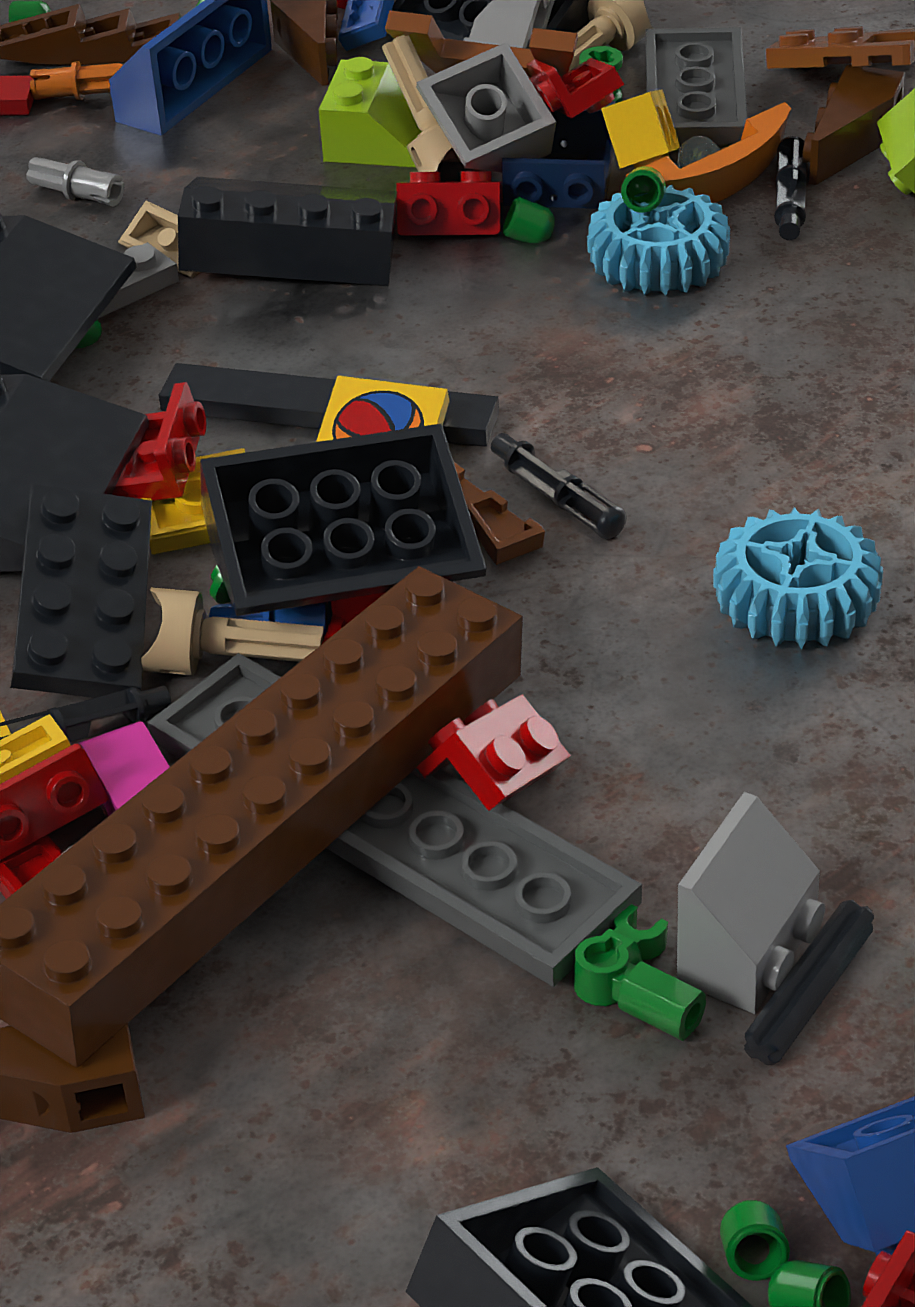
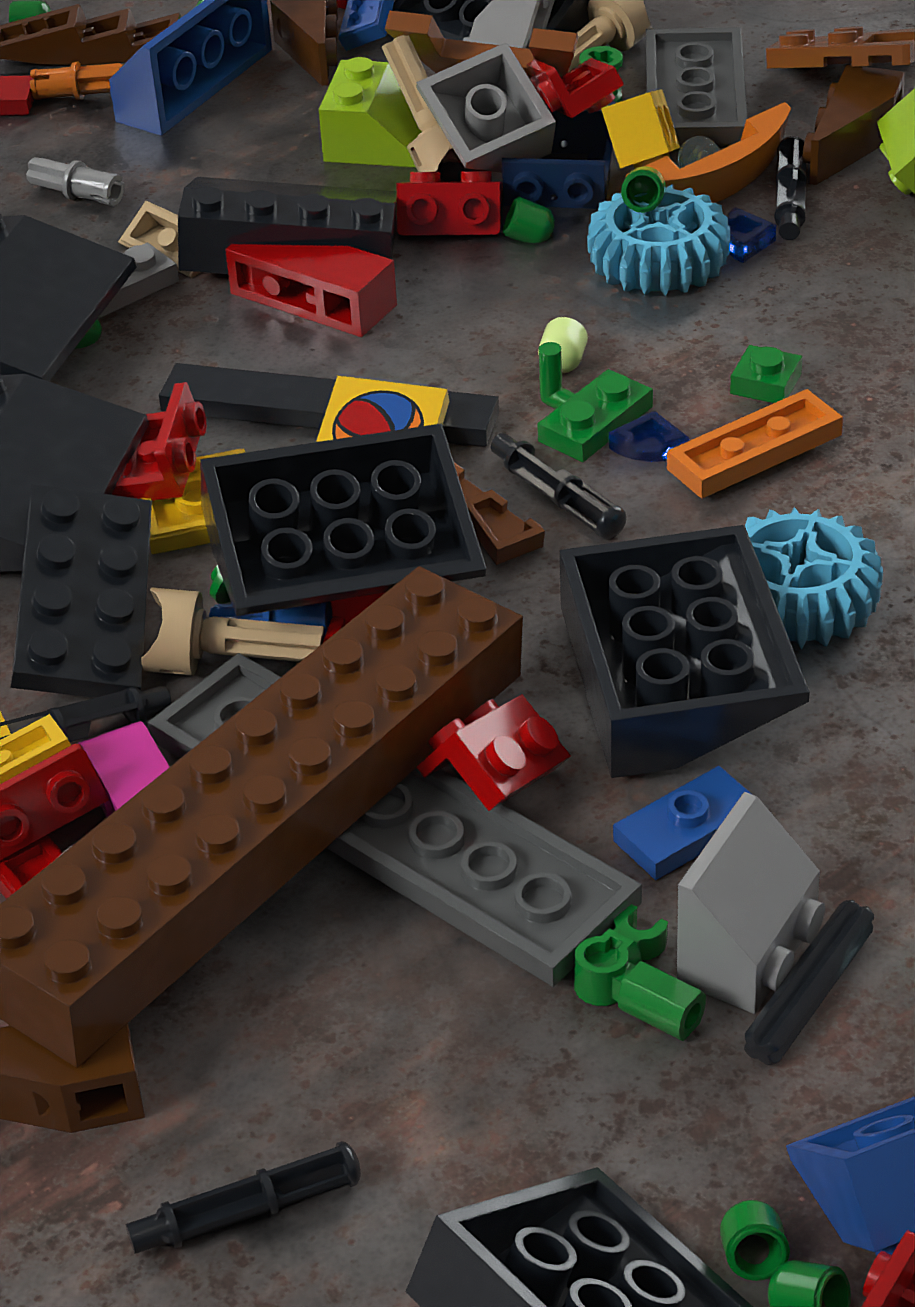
(246, 1198): none -> black piece
(316, 282): none -> red slope
(571, 338): none -> yellowish green piece
(585, 418): none -> green plate
(646, 438): none -> clear blue tile
(676, 645): none -> black slope
(679, 823): none -> blue plate
(748, 234): none -> clear blue tile
(754, 443): none -> orange plate
(766, 374): none -> green plate

